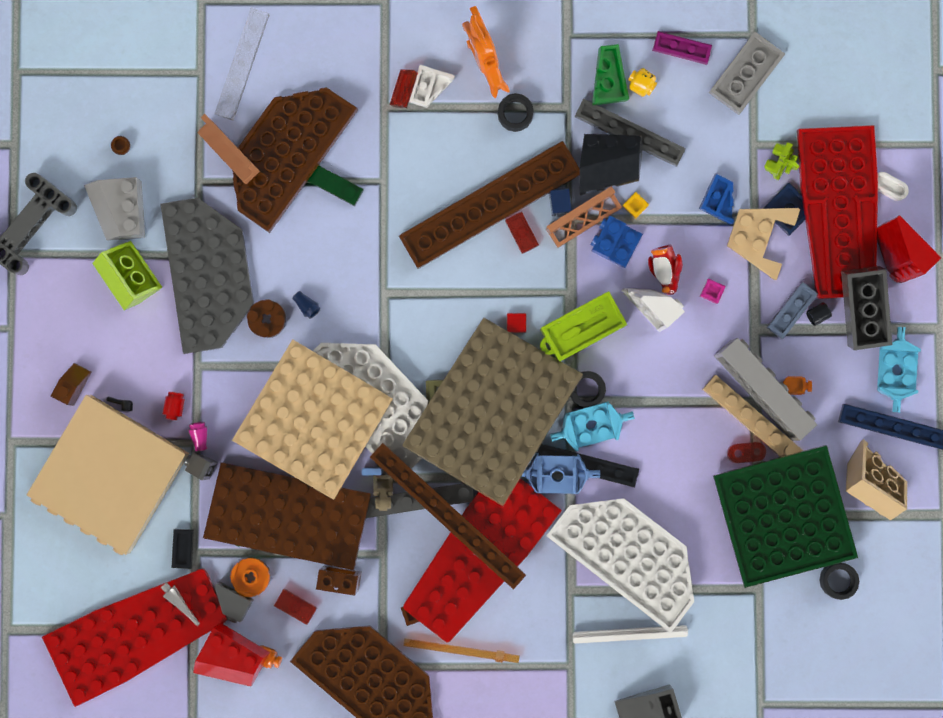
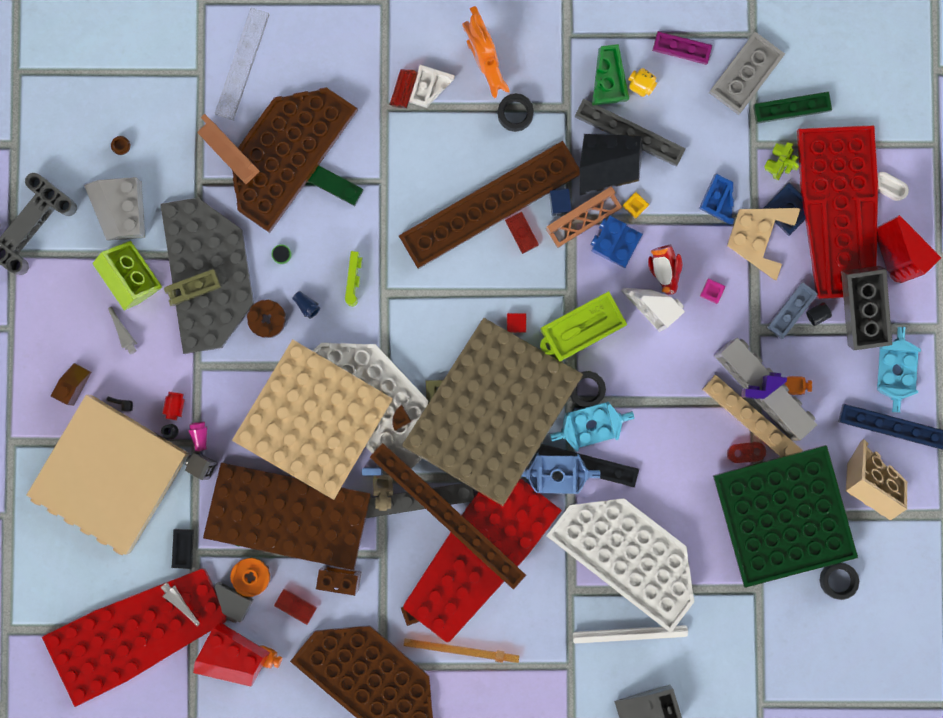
(125, 338): none -> light grey piece
(174, 431): none -> black pin
(193, 287): none -> olive plate
(281, 254): none -> black tile
(353, 280): none -> lime plate
(400, 418): none -> reddish brown tile
(769, 385): none -> dark purple slope
(792, 107): none -> dark green plate

